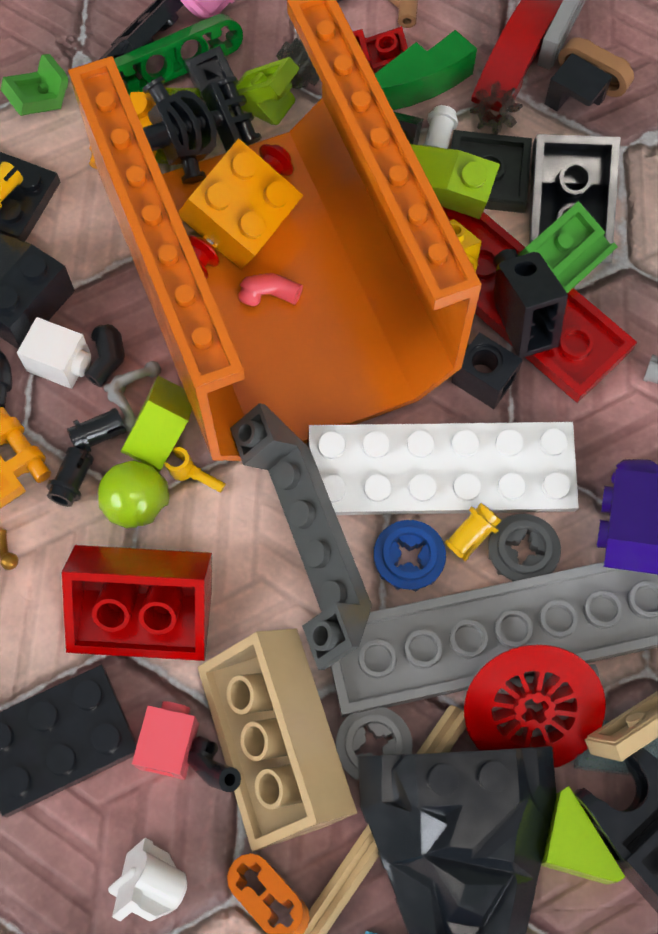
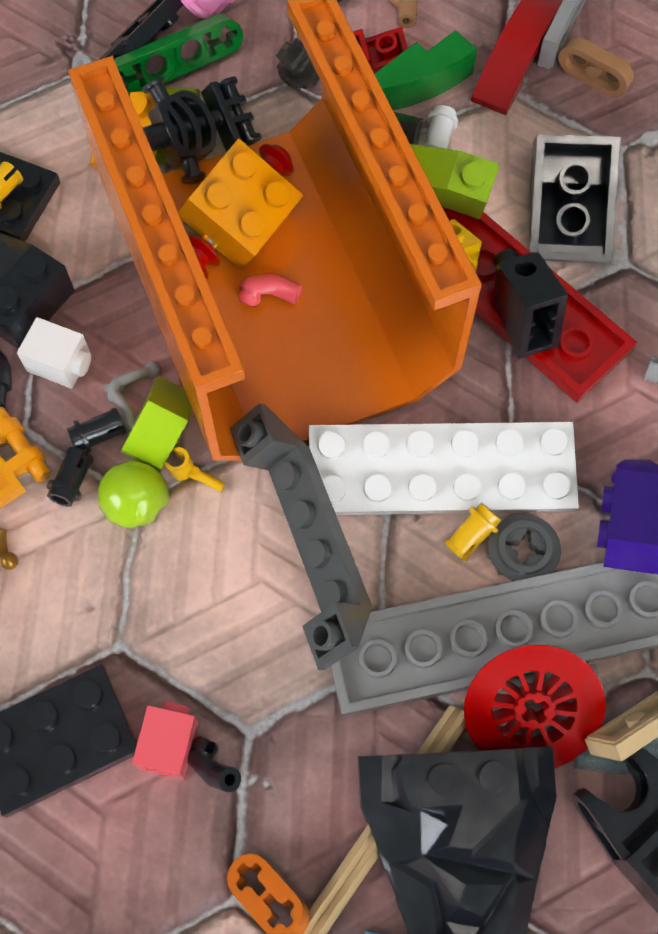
(37, 90): bright green bracket -> none
(110, 354): black arm -> none
(137, 602): red slope -> none
(148, 883): white piece -> none
(208, 68): black tile -> none
(268, 90): lime slope -> none
(276, 738): tan slope -> none
(381, 723): light grey gear -> none
(410, 535): blue gear -> none
(487, 386): black brick -> none
(504, 116): clear smoke gear -> none
(513, 155): pearl dark grey tile -> none
(572, 246): bright green plate -> none
(576, 845): lime slope -> none
(578, 80): black panel -> none

